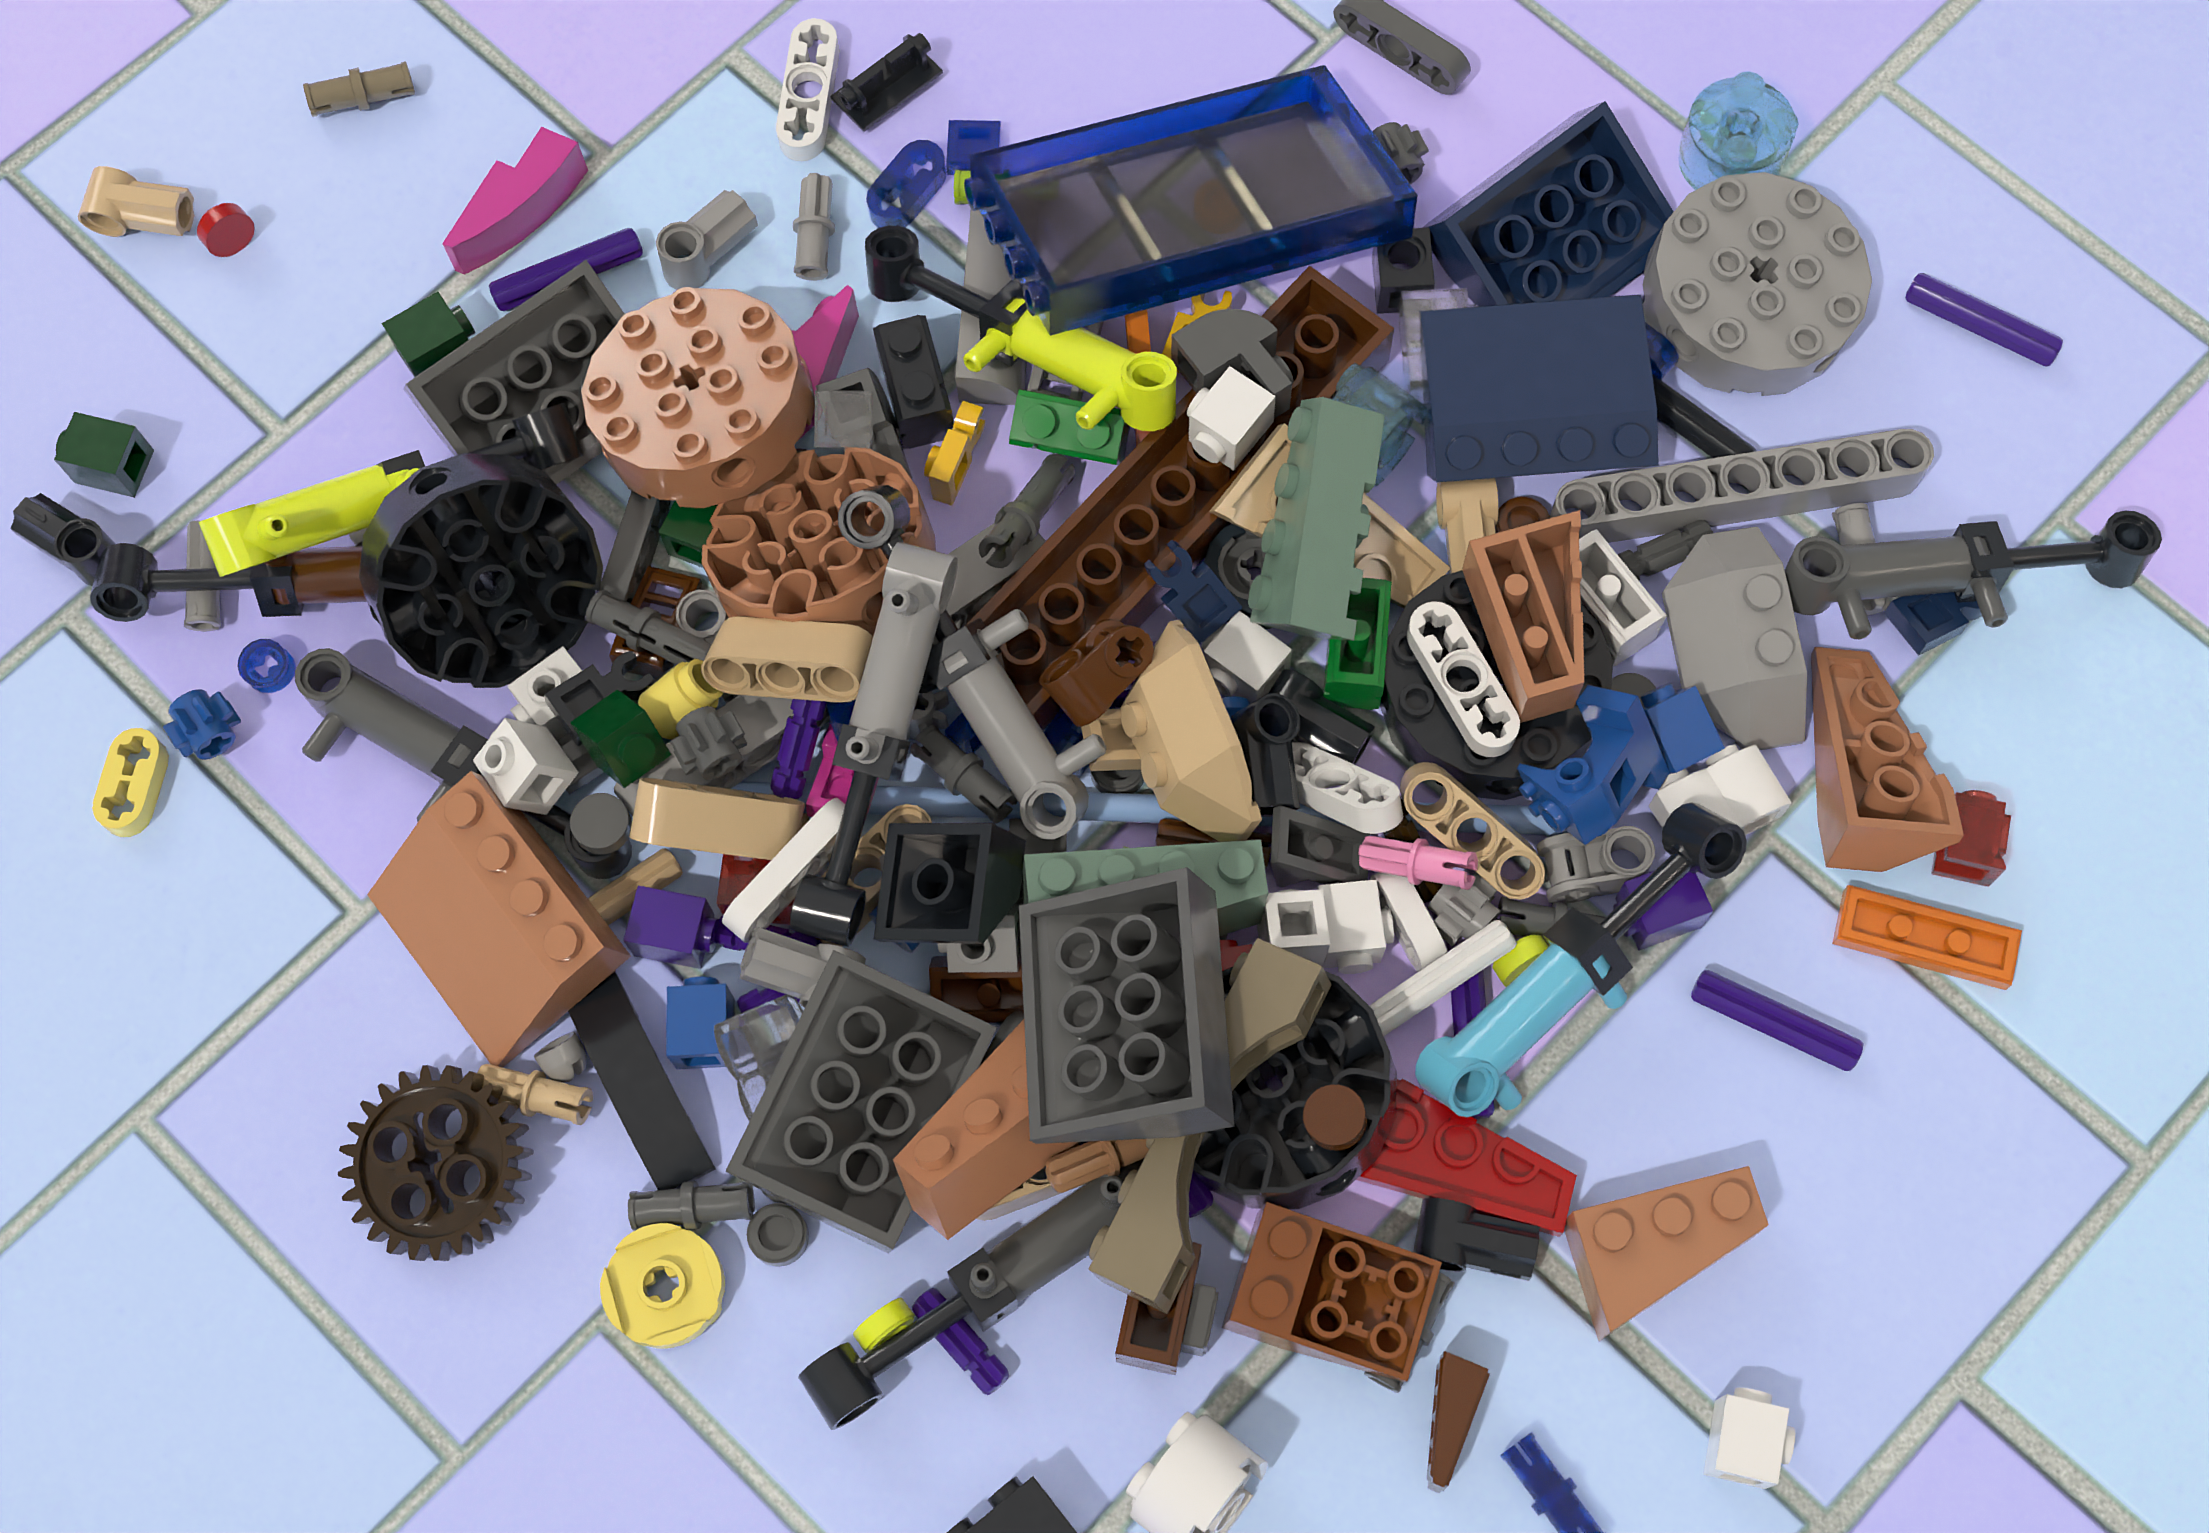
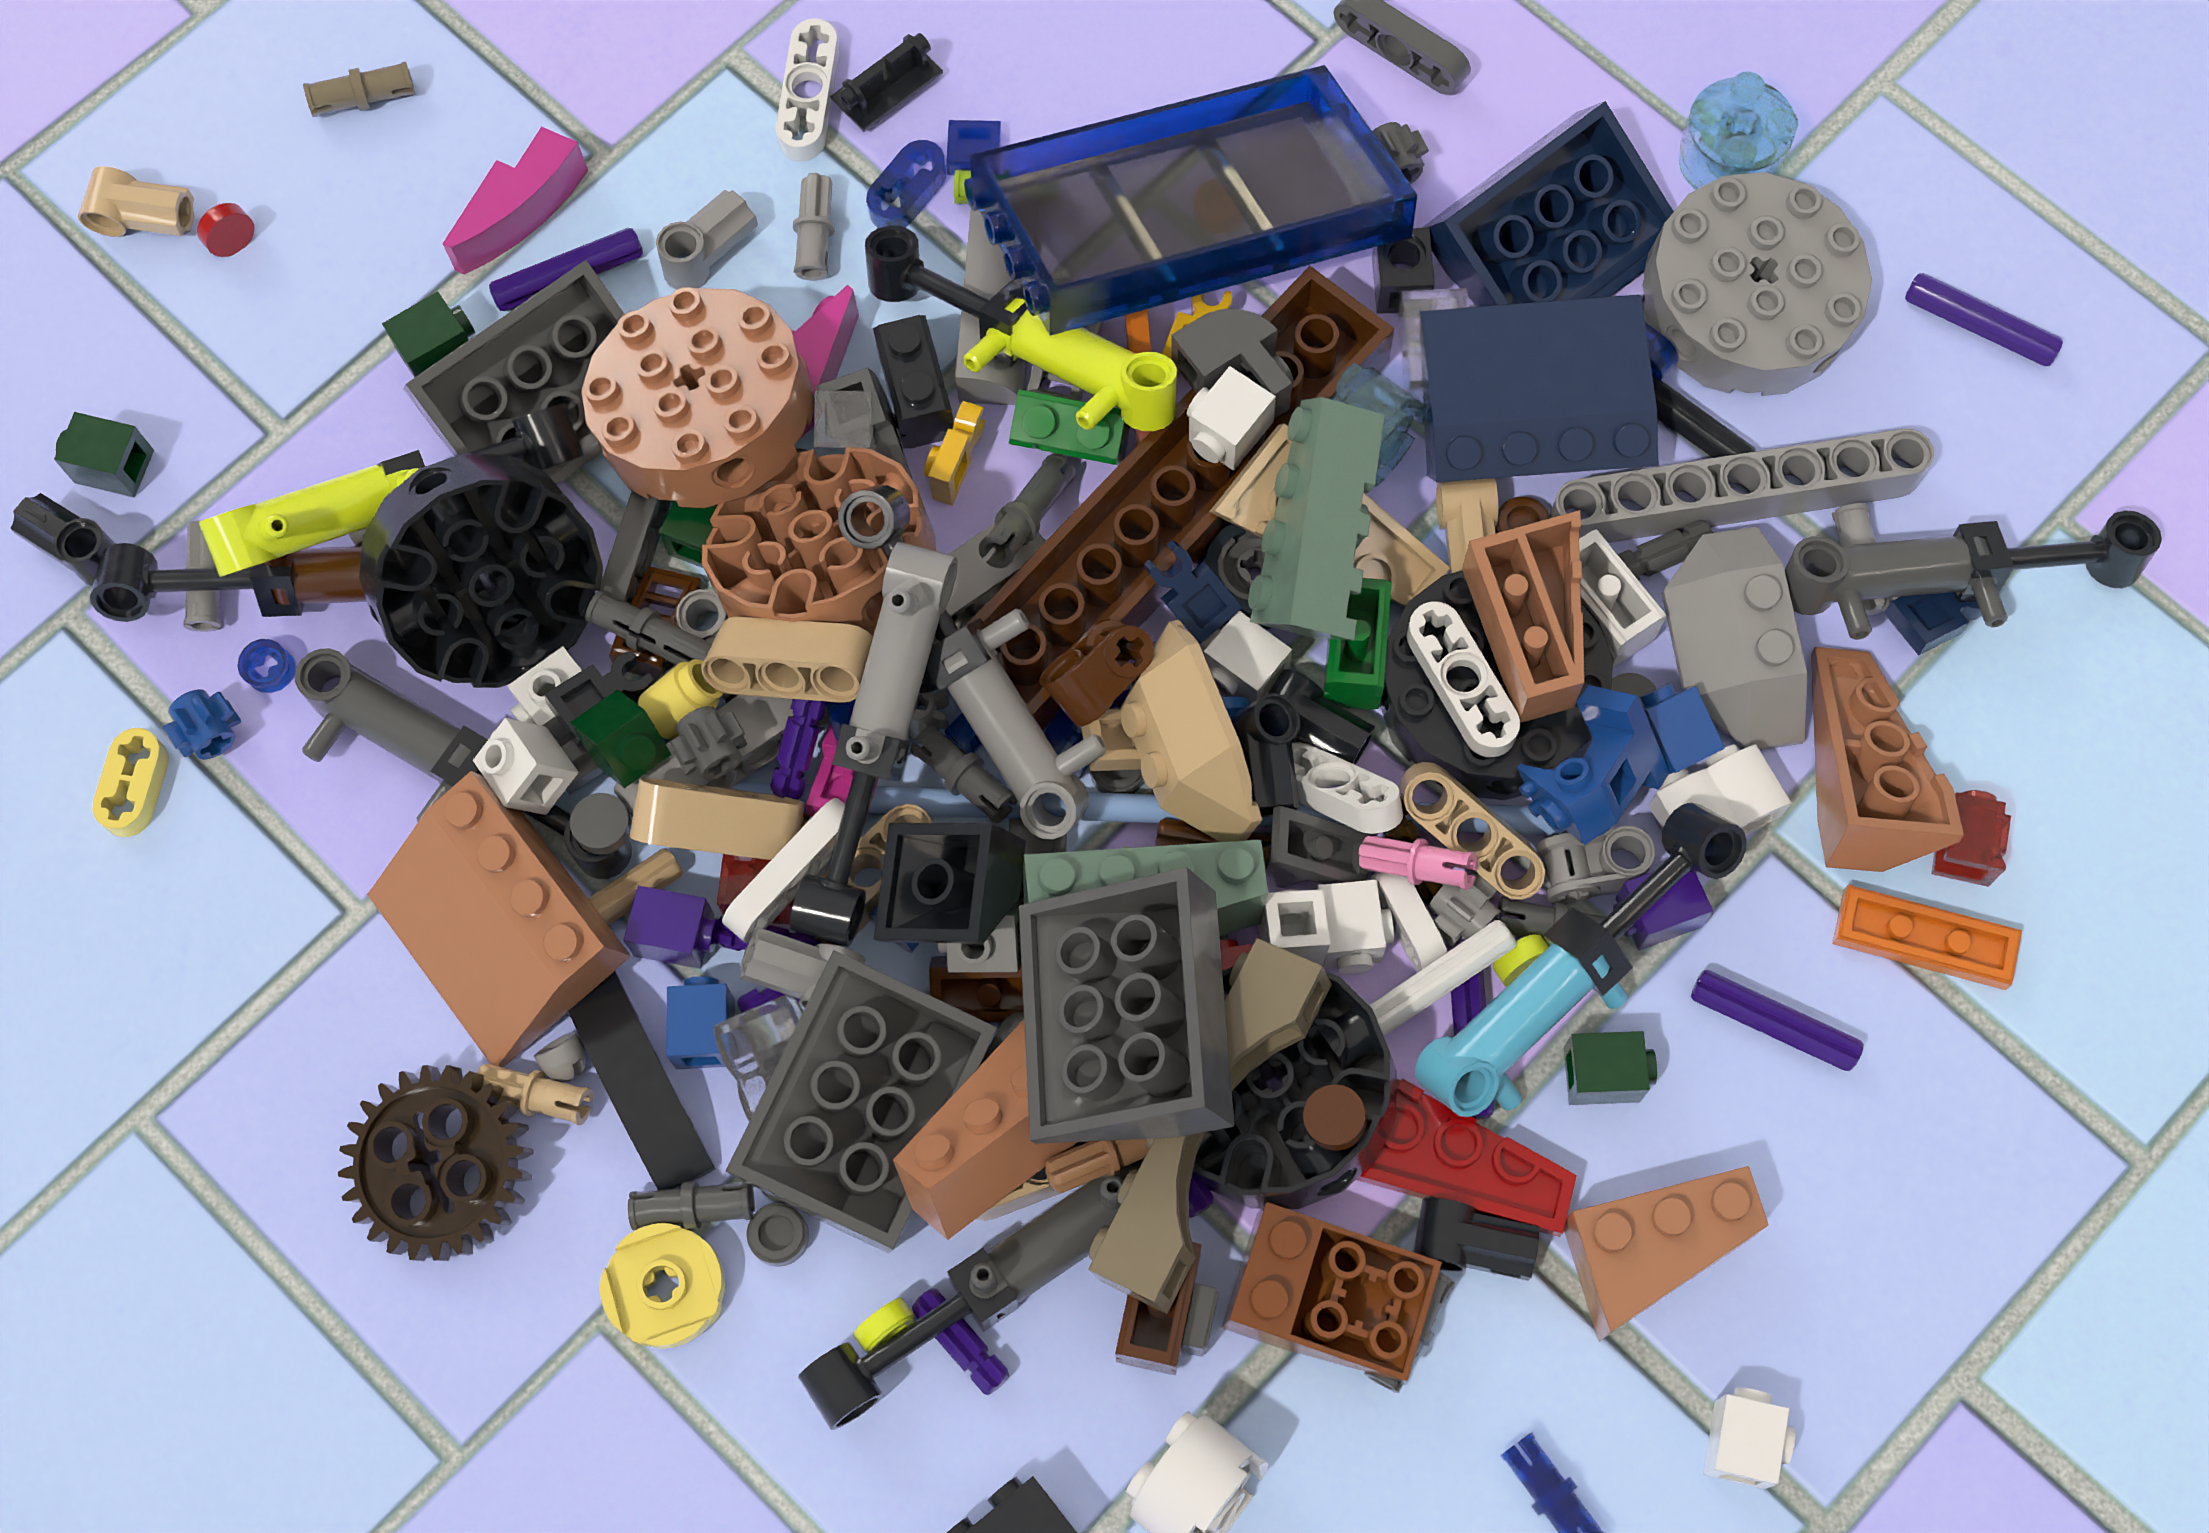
(1455, 1402): reddish brown slope -> none
(1608, 1068): none -> dark green brick

